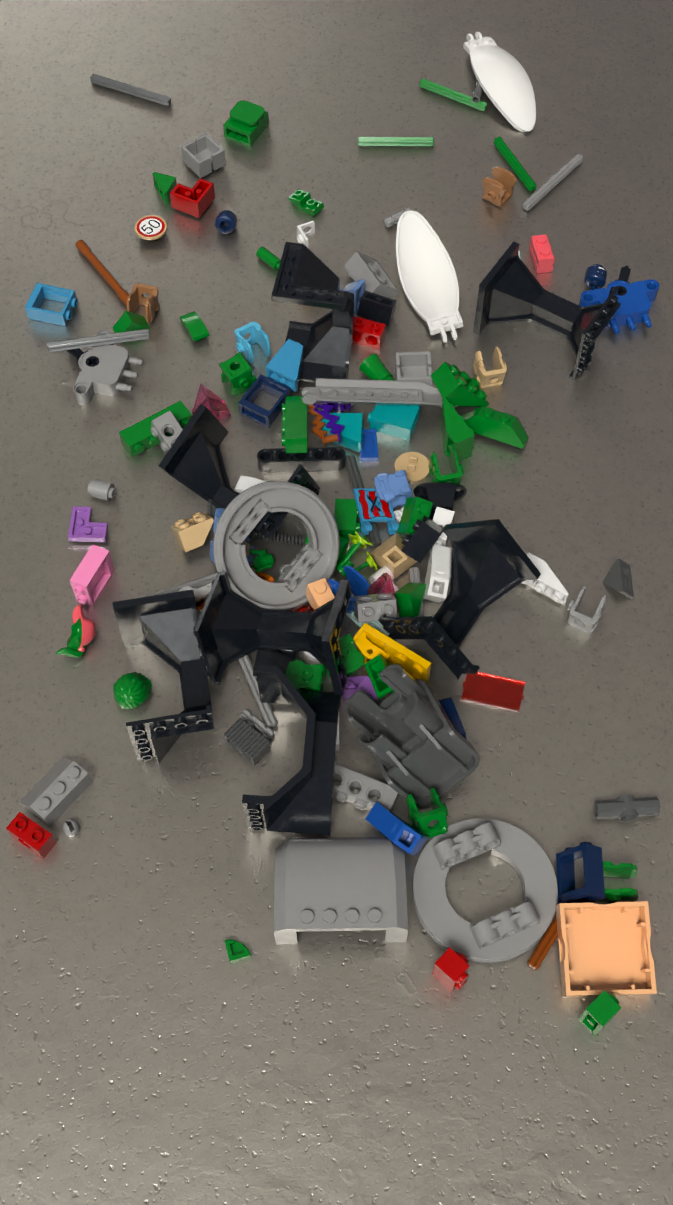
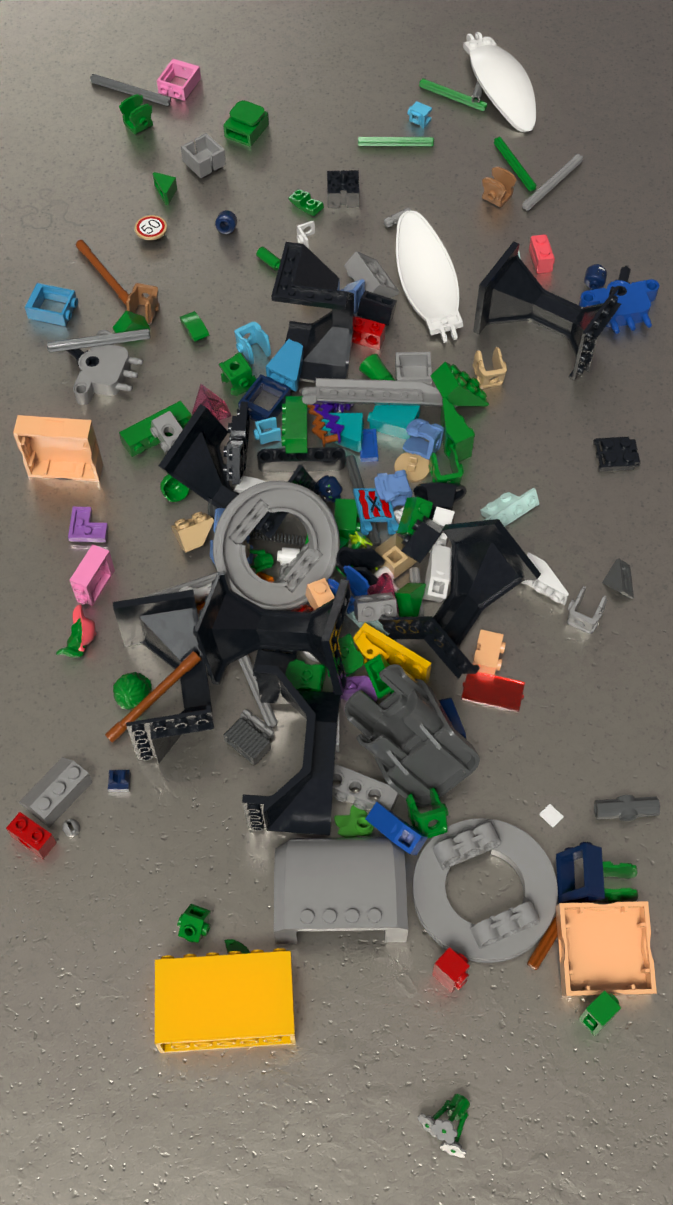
(58, 447): none -> light nougat tile
(101, 489): light grey brick -> none
(119, 781): none -> dark blue tile
(136, 116): none -> green piece
(173, 489): none -> green hair
(176, 68): none -> bright pink window
(185, 666): none -> dark orange piece
(193, 200): red brick -> none
(194, 923): none -> green brick
(224, 1001): none -> yellow brick
(237, 445): none -> black plate
(267, 431): none -> medium azure window
(287, 554): none -> white brick
(329, 488): none -> dark blue head
(343, 188): none -> black brick
(353, 824): none -> bright green plate
(362, 561): none -> black piece
(418, 114): none -> medium azure window
(423, 429): none -> medium blue piece
(445, 1130): none -> plant
(488, 651): none -> light nougat brick
(497, 426): green wedge -> none
(510, 507): none -> light aqua bracket
(551, 815): none -> white sticker
(618, 453): none -> black plate

